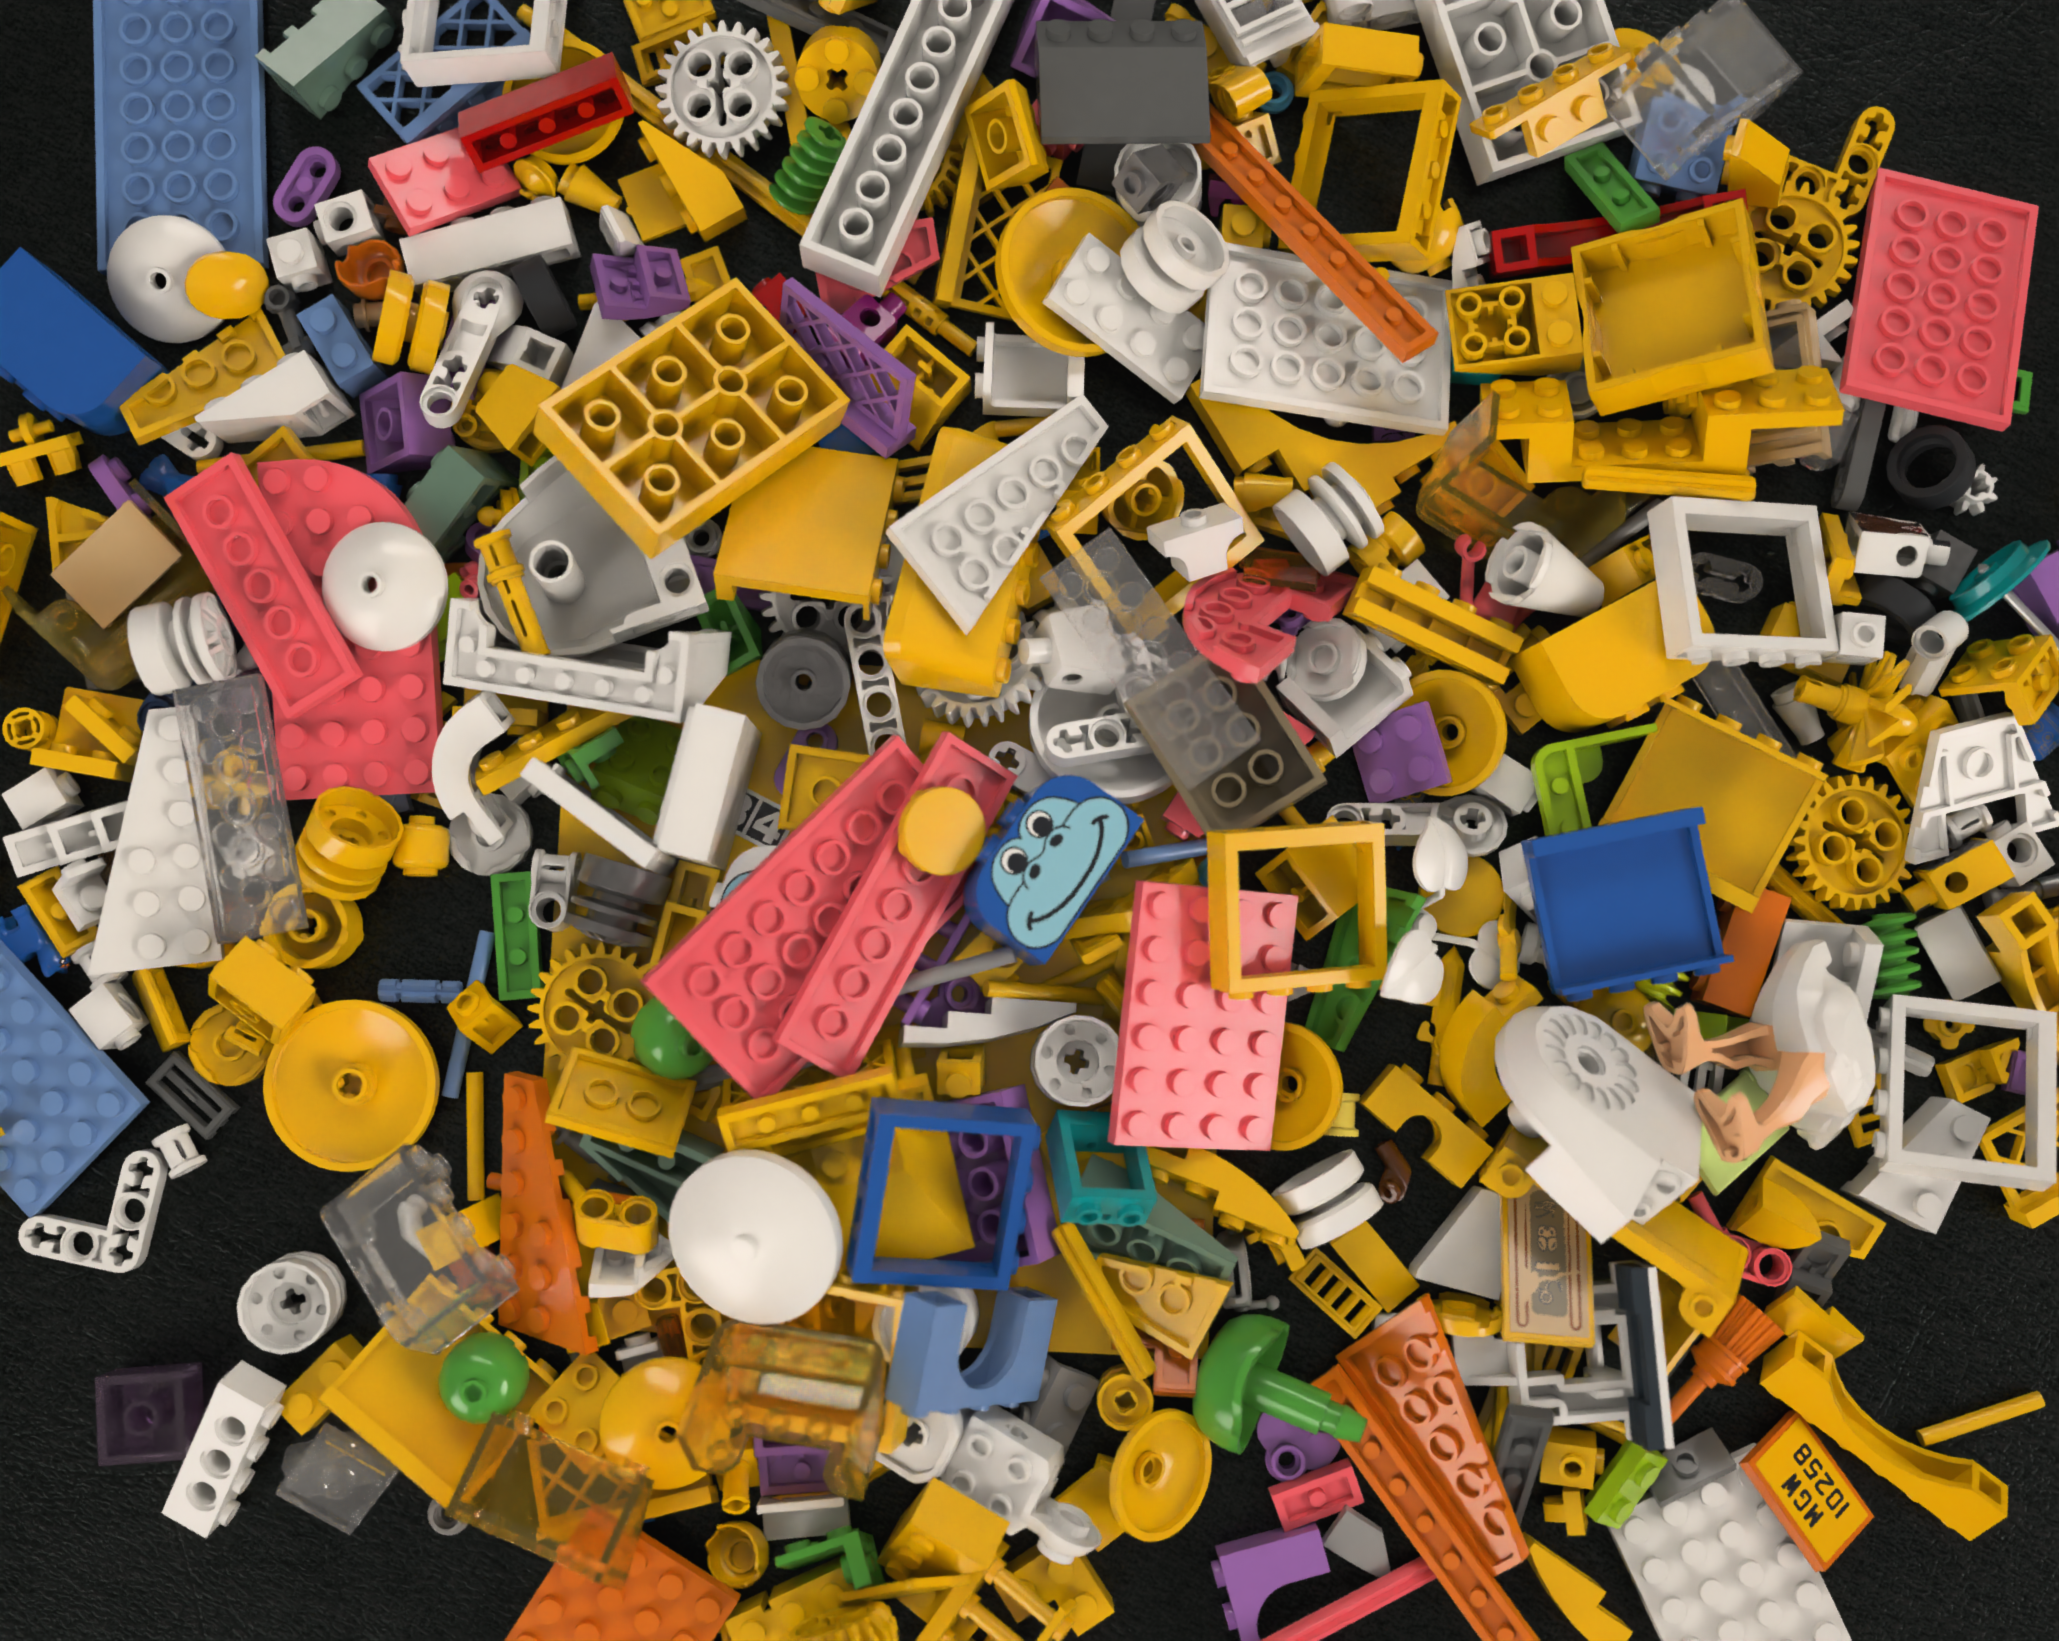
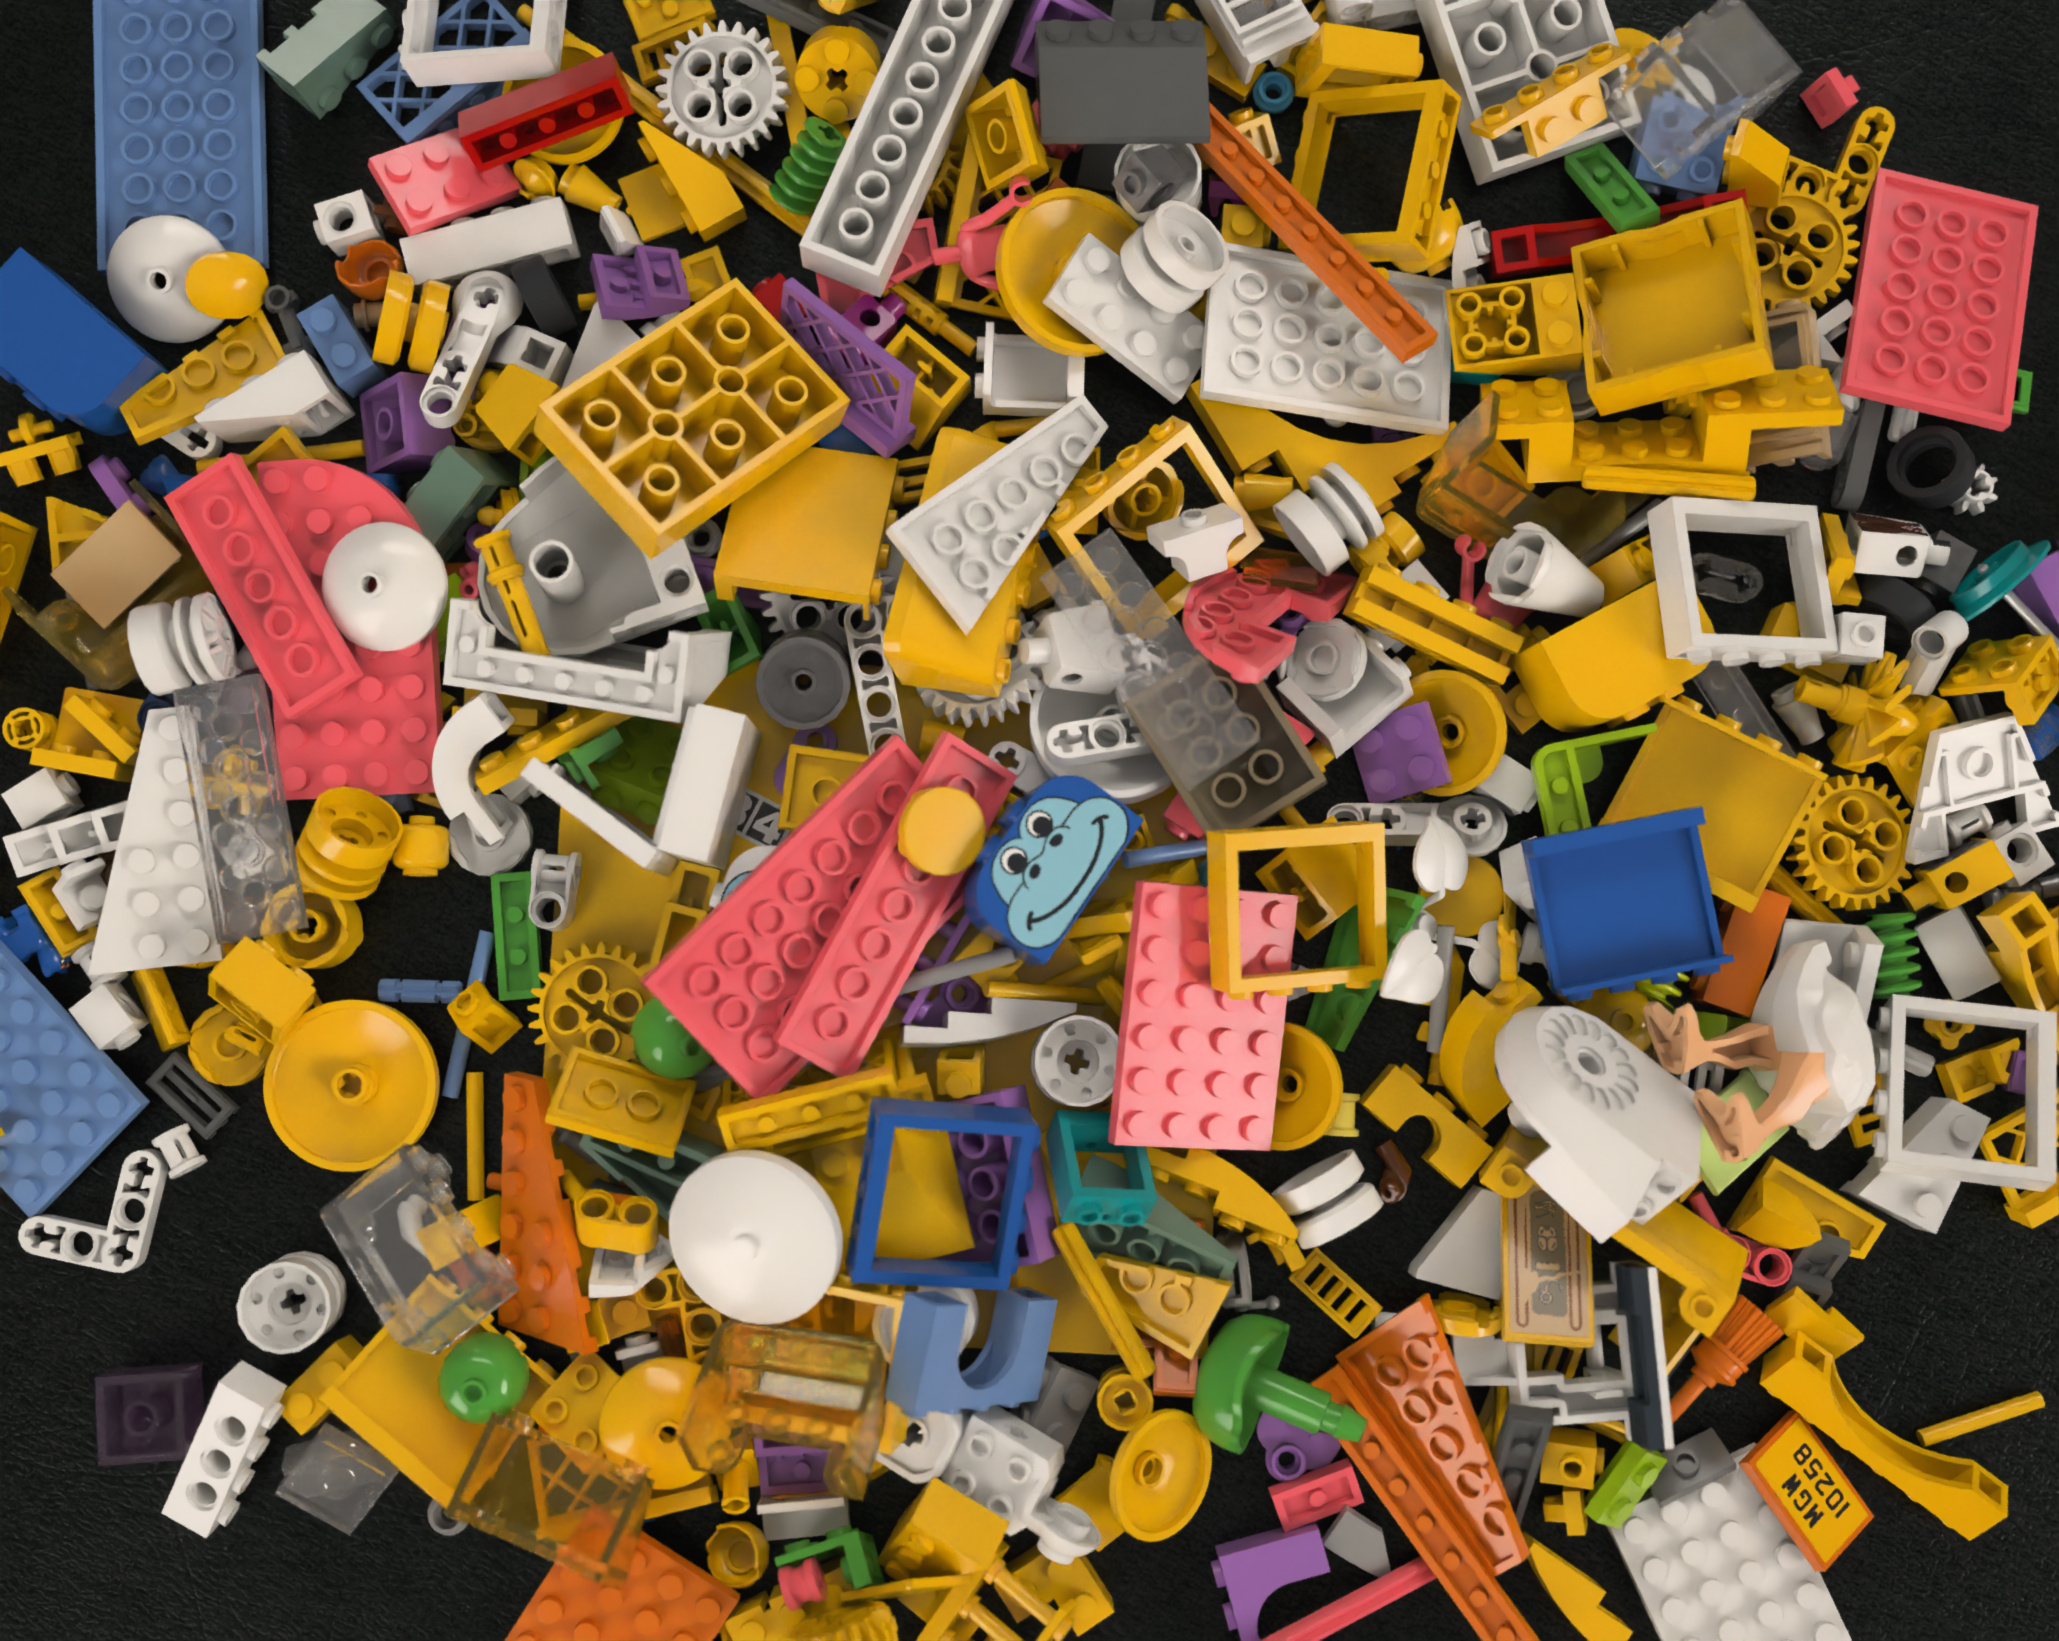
(299, 260): white brick -> none
(303, 186): medium lavender plate -> none
(617, 901): flat silver wheel -> none
(802, 1583): none -> coral wheel
(978, 243): none -> coral piece
(1238, 89): yellow piece -> none
(1375, 1265): yellow slope -> none
(1439, 1004): none -> light grey bar
(1830, 96): none -> coral tile

